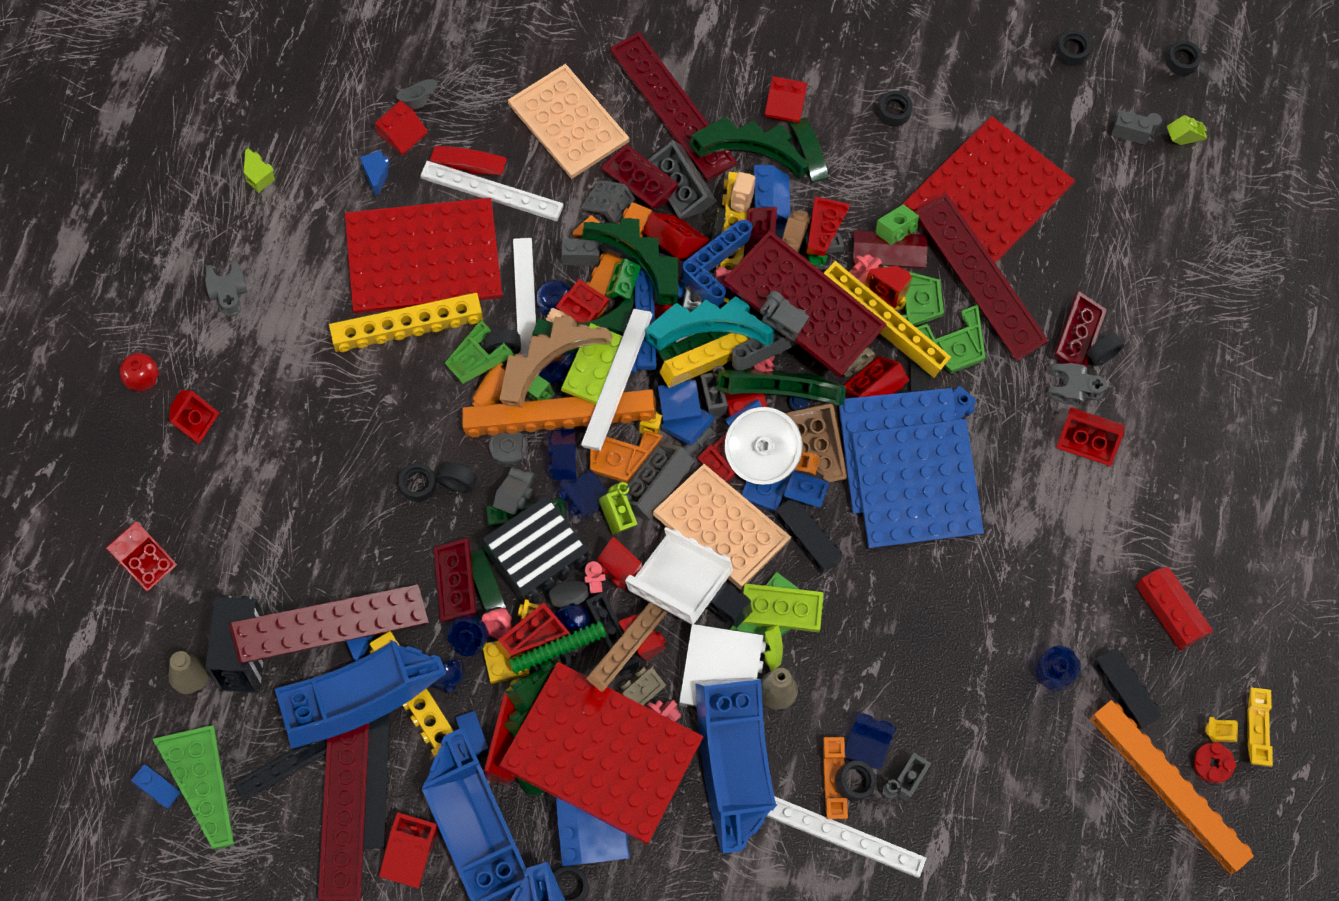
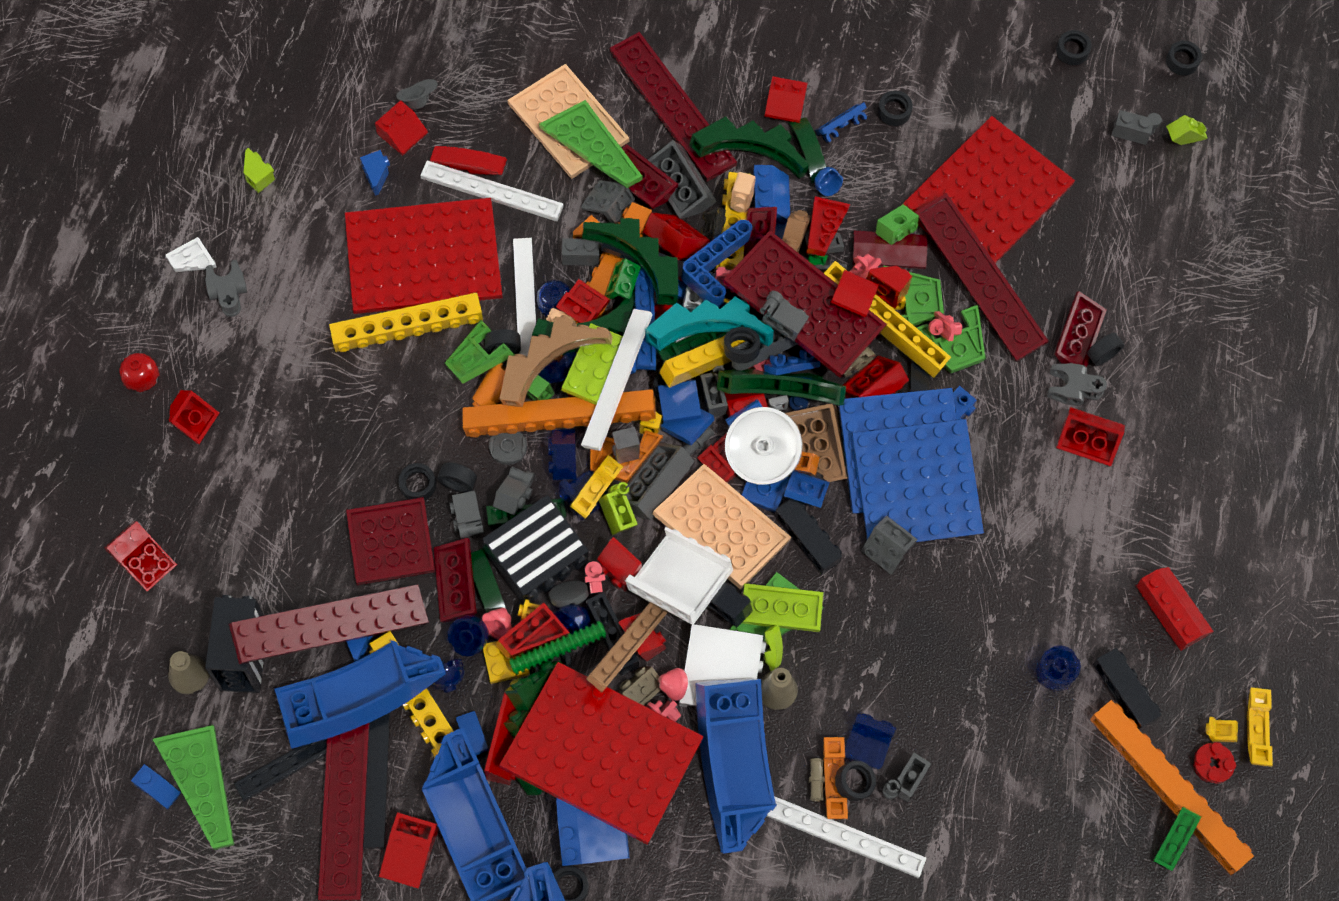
(190, 257): none -> white wing
(390, 541): none -> dark red plate
(467, 514): none -> dark grey hinge
(589, 138): none -> bright green wing
(596, 486): none -> yellow slope
(626, 445): none -> flat silver panel
(674, 683): none -> coral hat
(741, 356): none -> black tyre
(779, 403): none -> light grey tile
(792, 364): none -> blue plate
(816, 779): none -> dark tan pin
(828, 181): none -> blue hair
(841, 121): none -> blue plate
(854, 293): none -> red slope
(888, 544): none -> dark grey bracket
(945, 326): none -> coral hips
(1177, 838): none -> green plate

